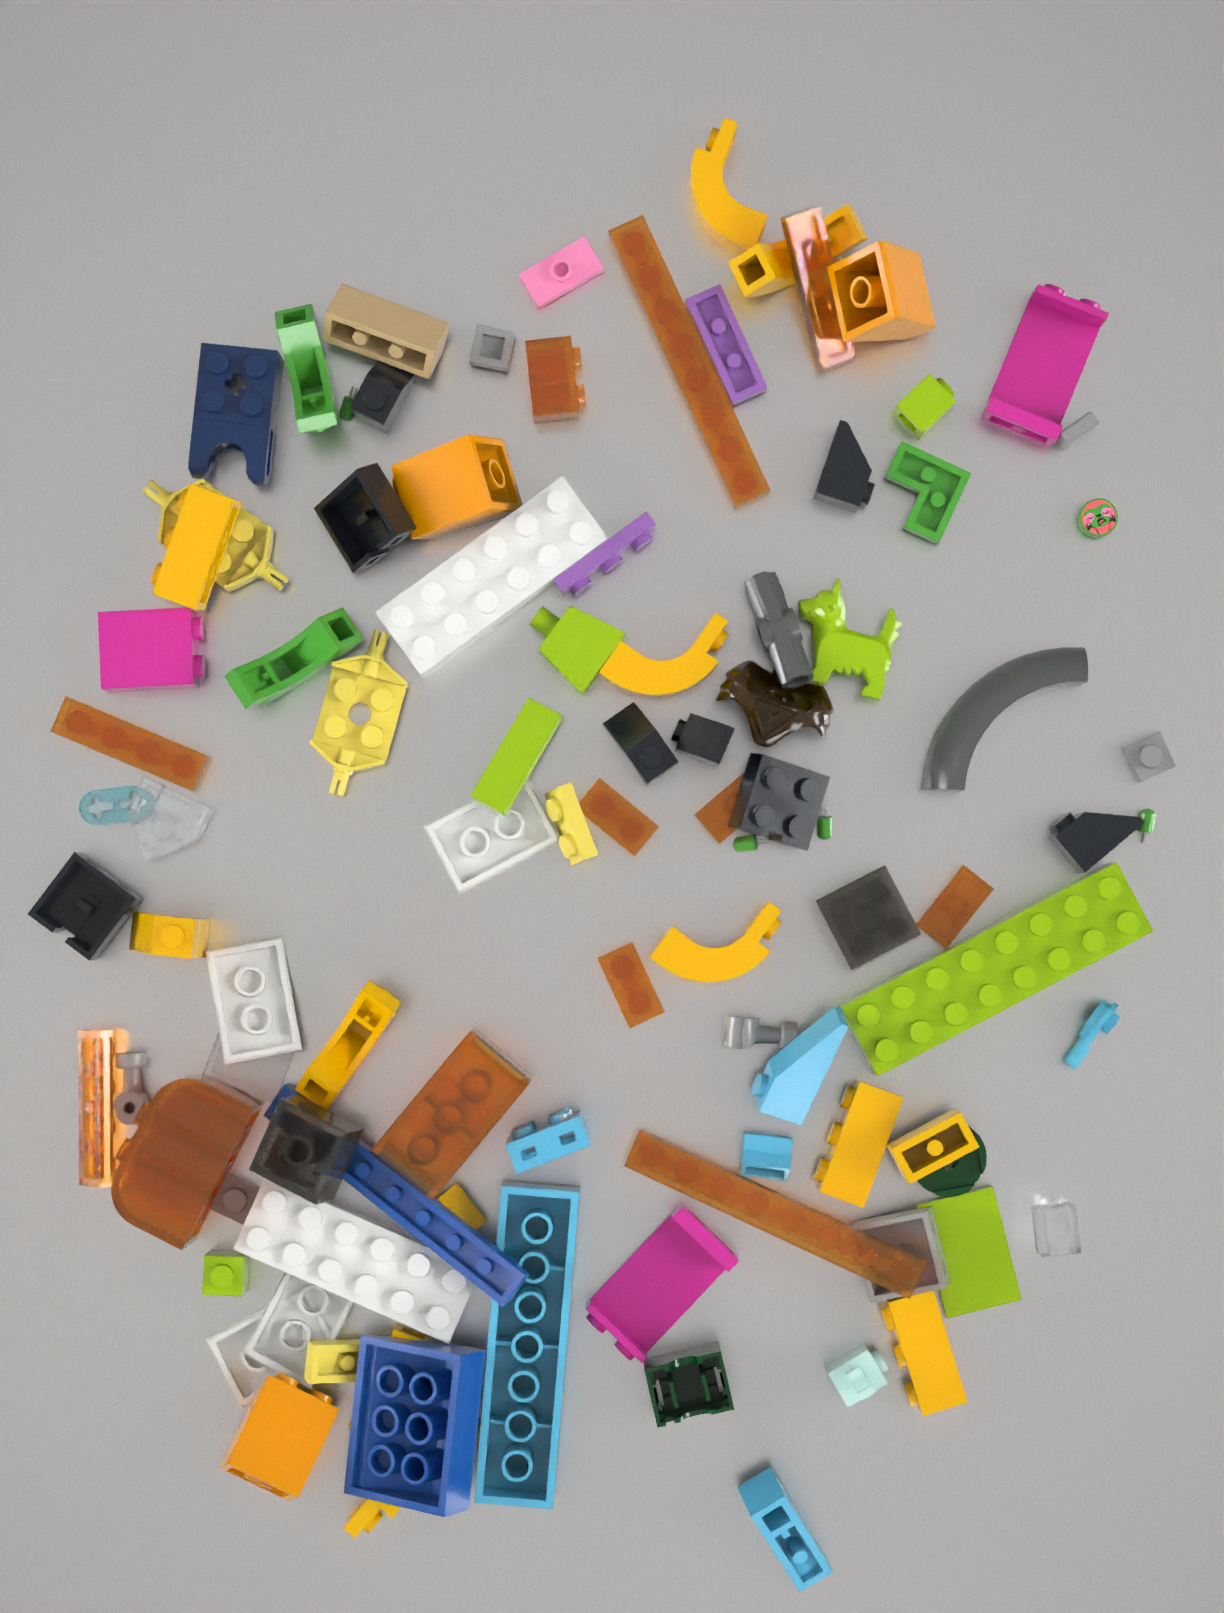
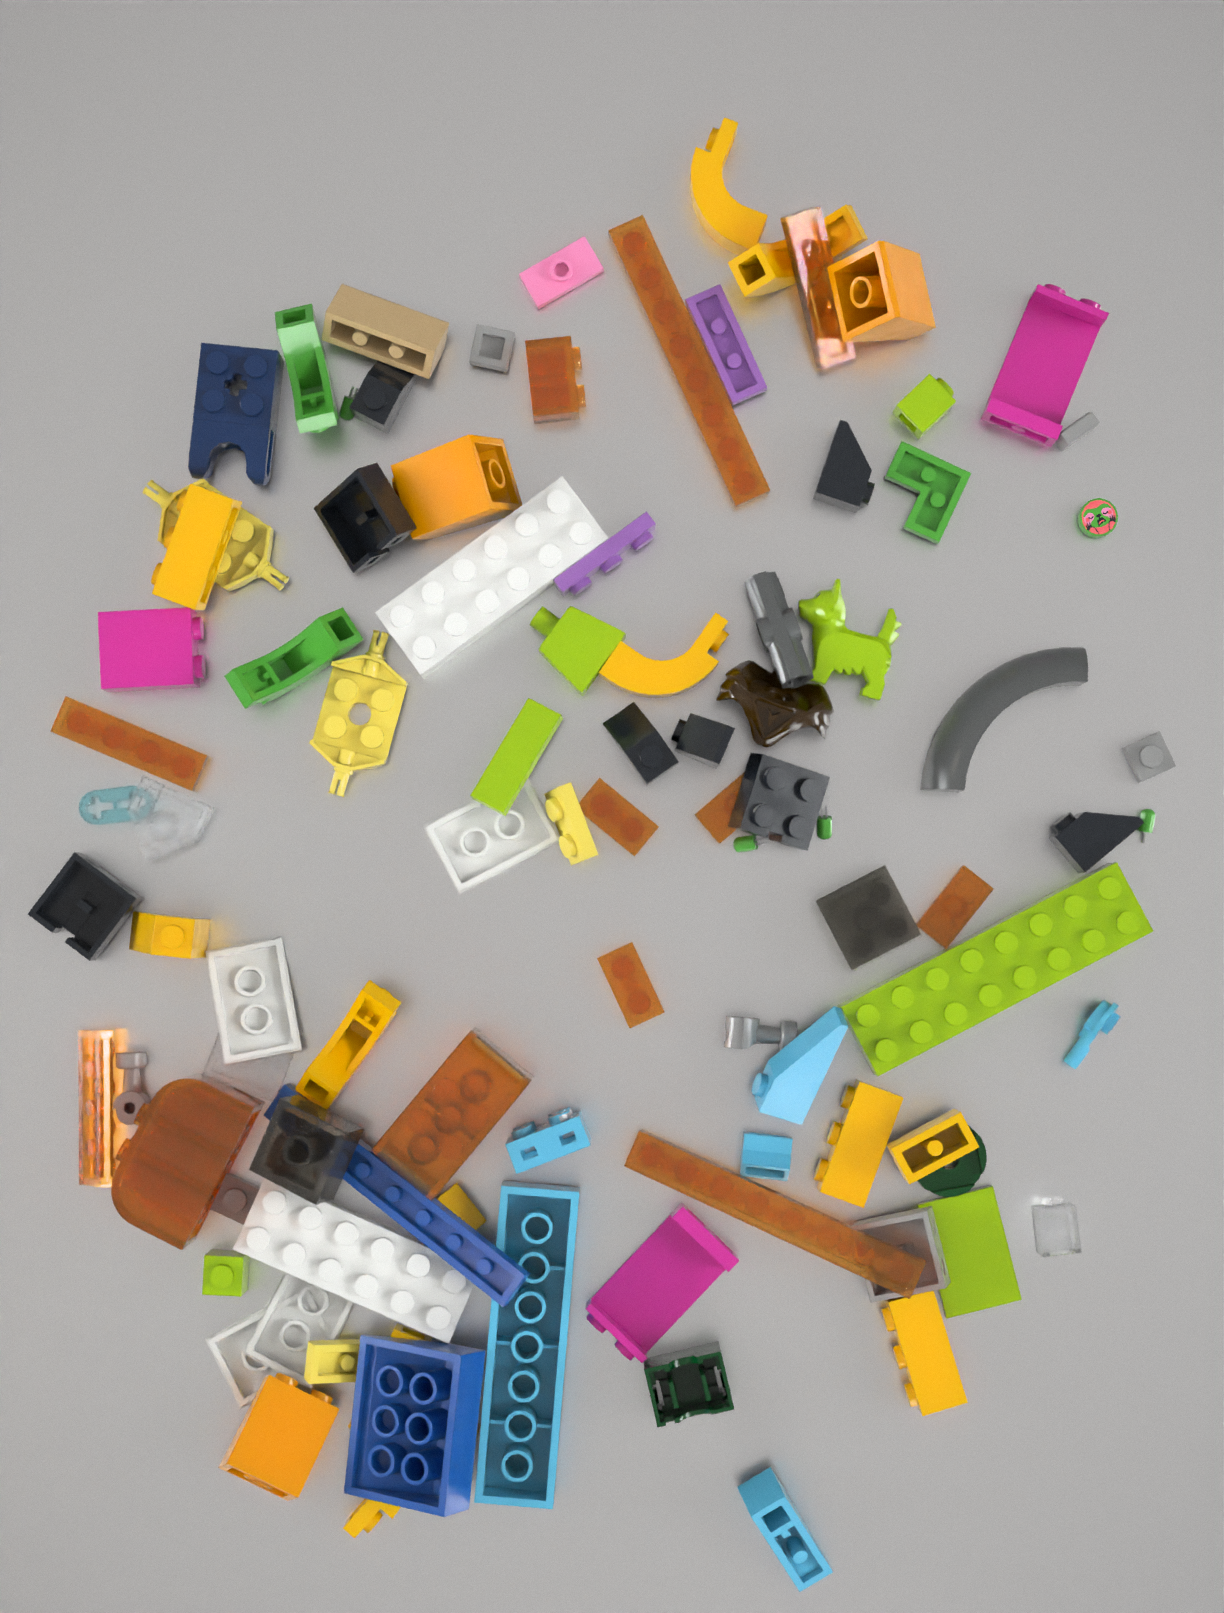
(707, 964): yellow arch -> none
(858, 1374): light aqua brick -> none

